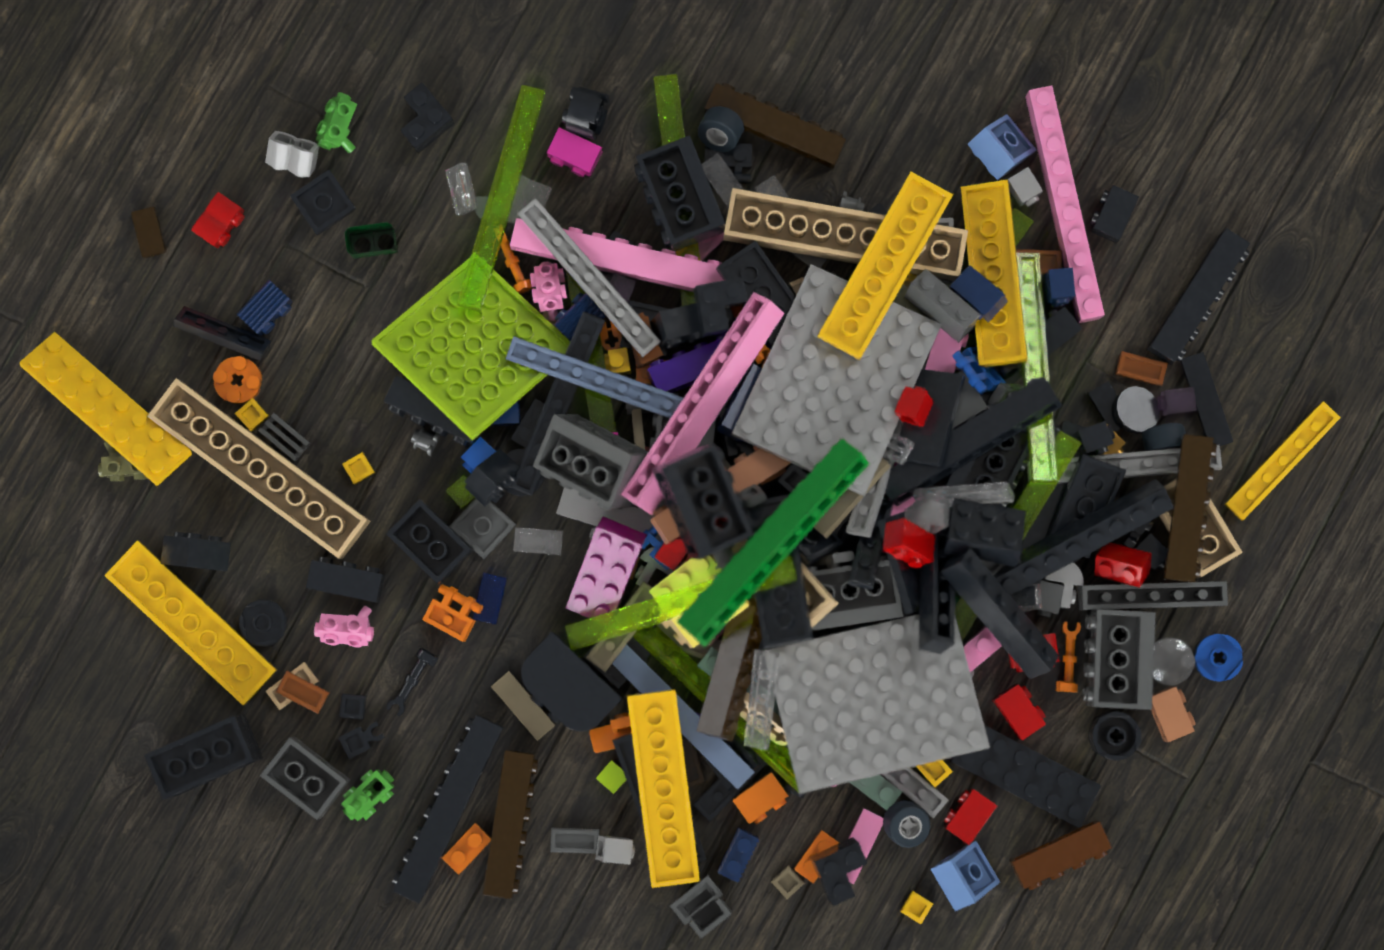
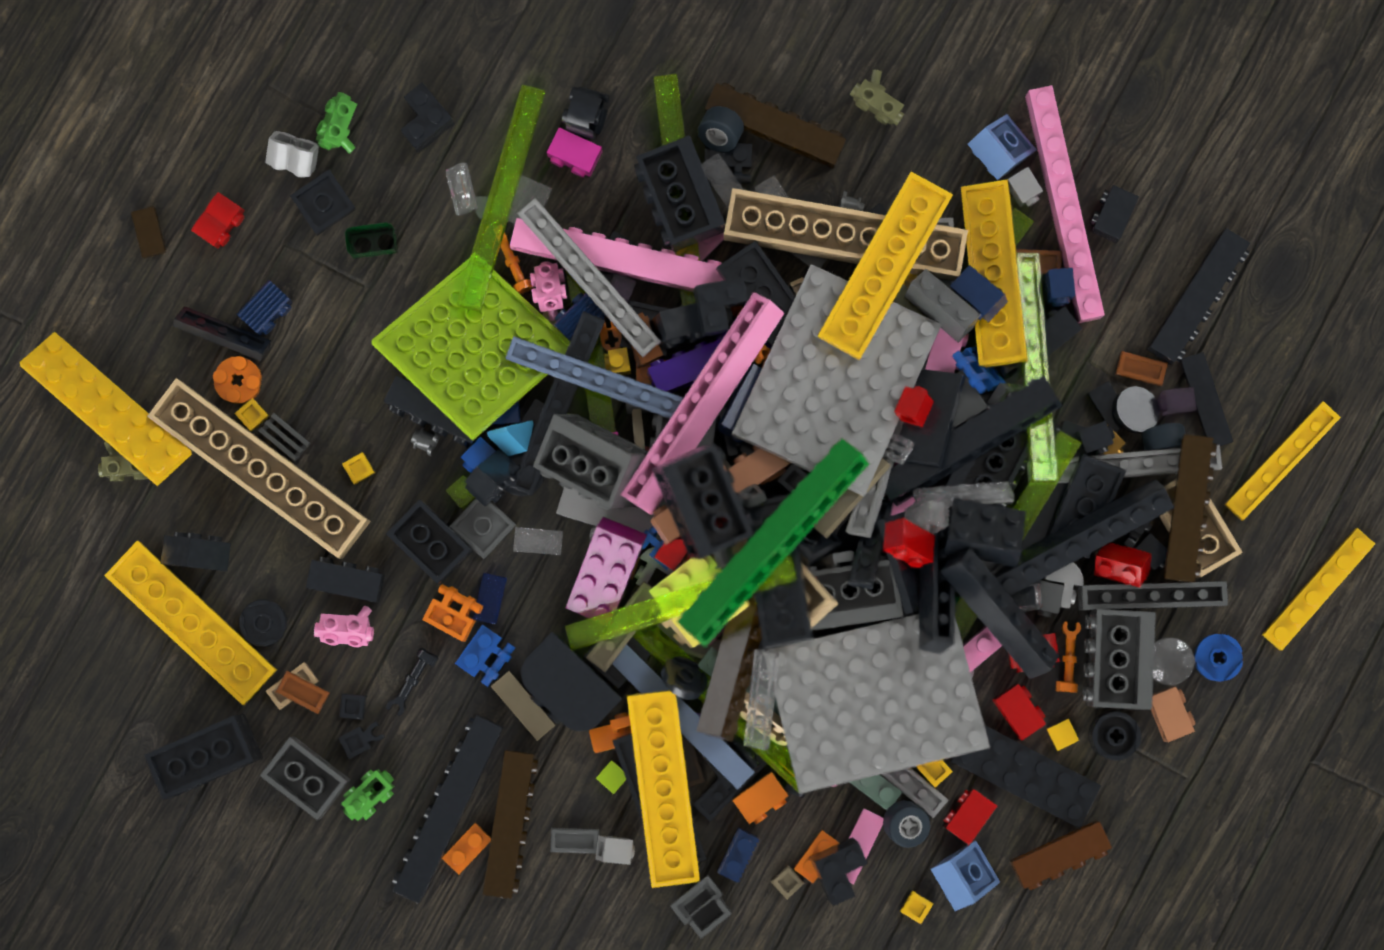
(478, 652): none -> blue plate
(513, 438): none -> dark azure slope
(684, 678): none -> black tile
(872, 97): none -> olive brick
(1062, 734): none -> yellow tile
(1318, 589): none -> yellow plate

